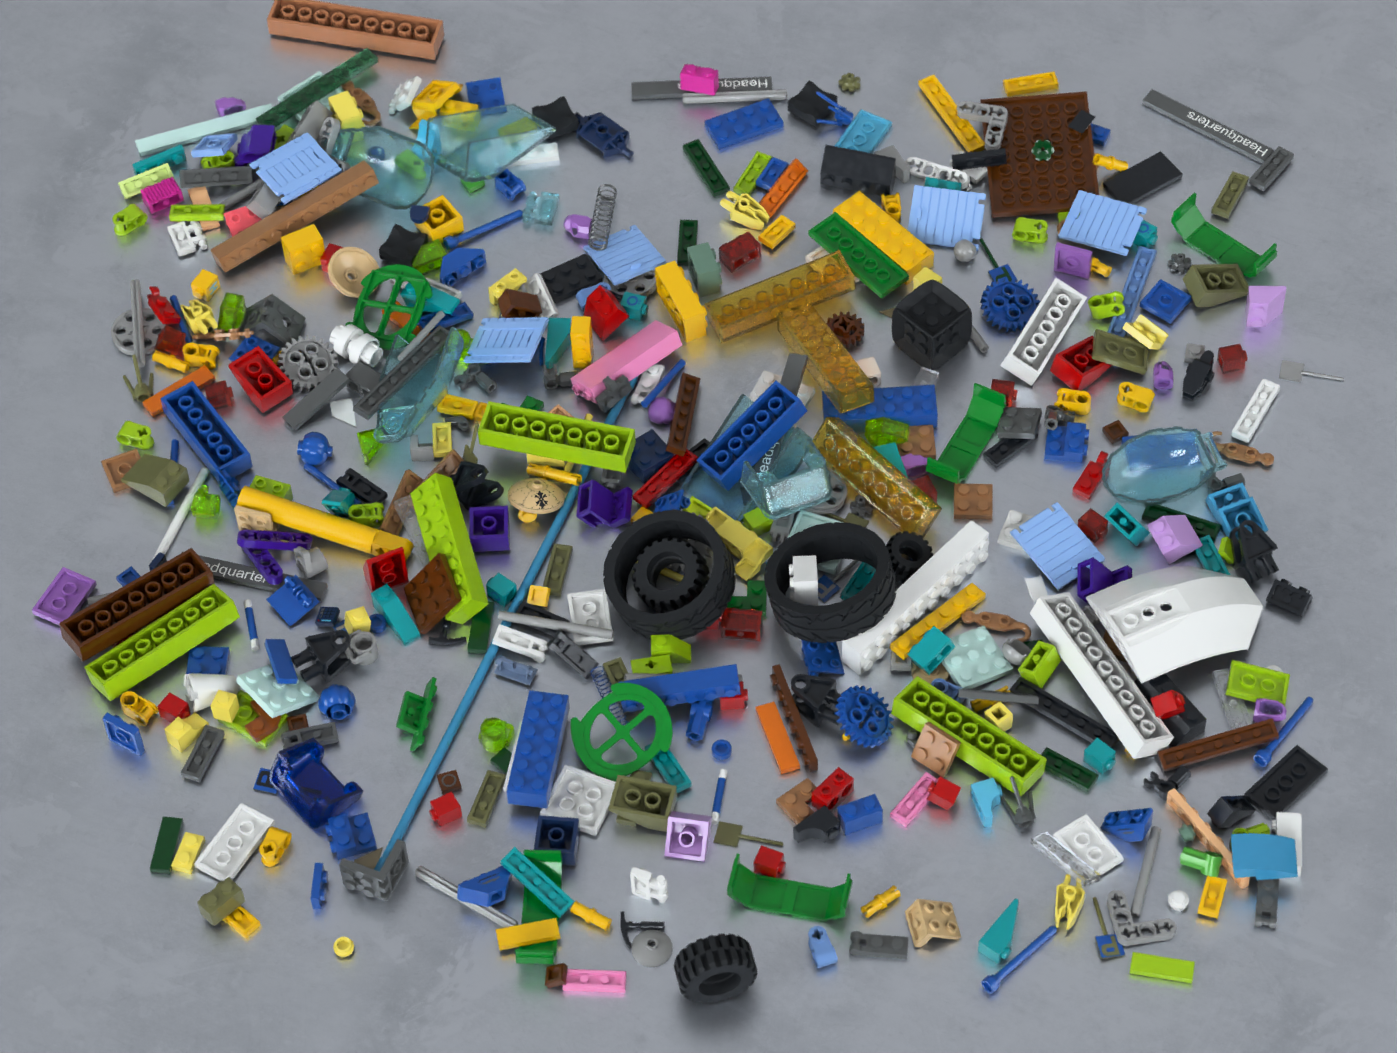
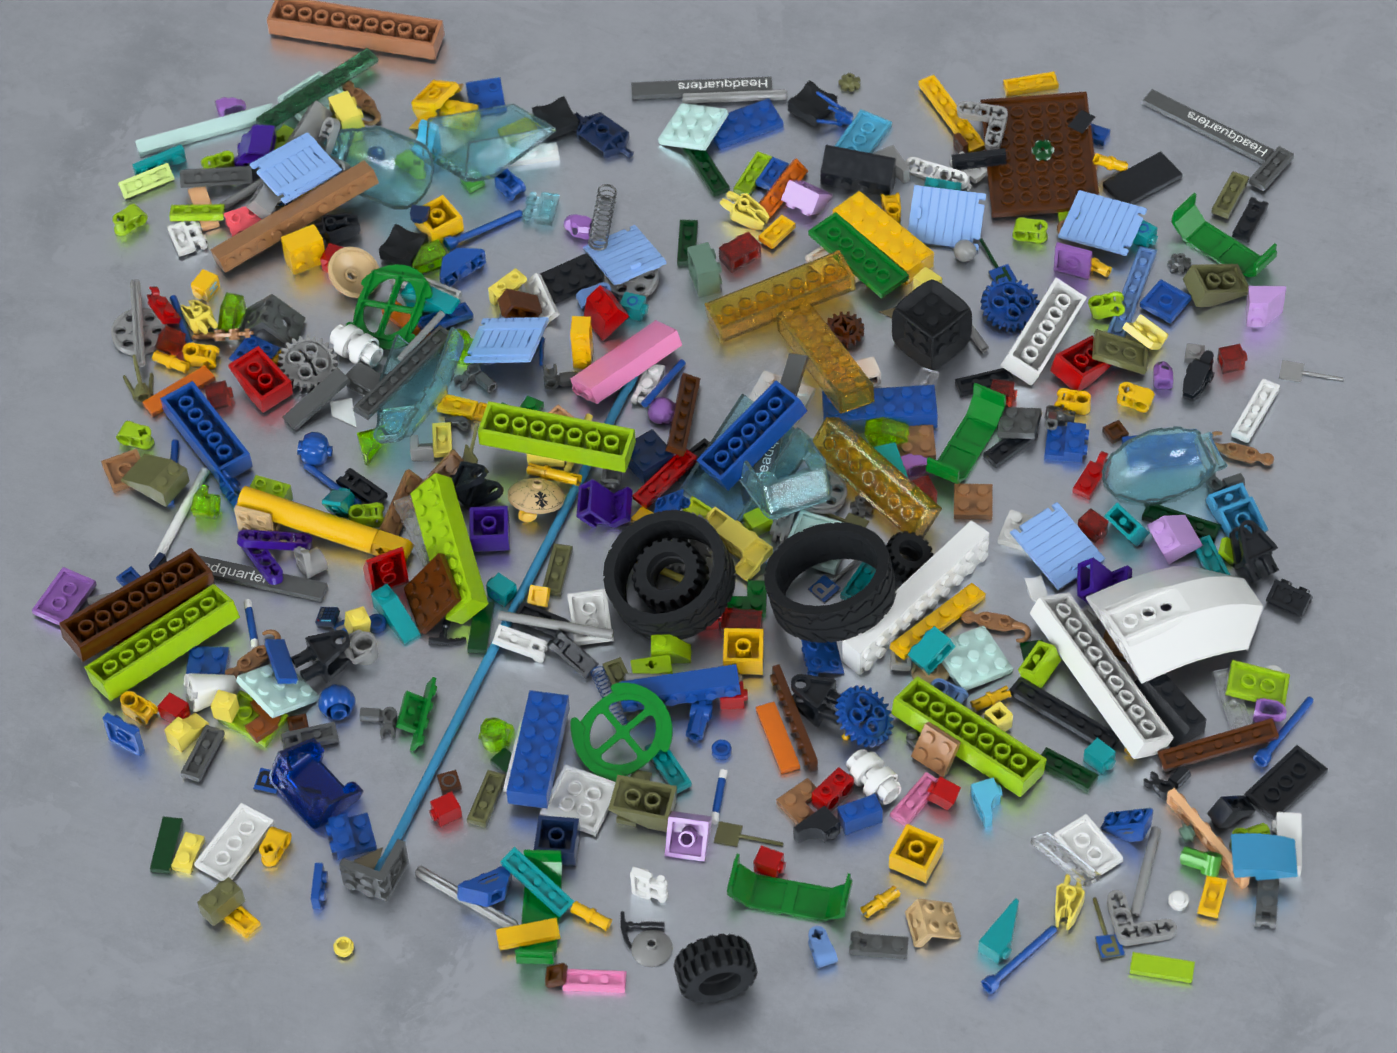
(162, 195): dark pink brick -> none
(214, 145): light blue tile -> none
(253, 658): none -> medium nougat piece
(293, 600): blue hinge -> none
(338, 227): none -> black hinge
(388, 716): none -> dark grey bar
(404, 95): white plate -> none
(515, 670): sand blue hinge -> none
(557, 340): teal slope -> none
(614, 392): dark grey hinge -> none
(681, 301): yellow brick -> none
(693, 126): none -> light aqua plate
(699, 79): dark pink brick -> none
(744, 649): none -> yellow brick
(804, 580): white brick -> none
(805, 197): none -> lavender slope
(871, 774): none -> white piece
(916, 853): none -> yellow brick
(960, 143): none -> reddish brown tile
(966, 384): none -> black tile
(998, 696): dark grey tile -> none
(1015, 651): light grey hair -> none
(1024, 816): dark grey plant -> none
(1168, 704): red brick -> none
(1250, 220): none -> black plate

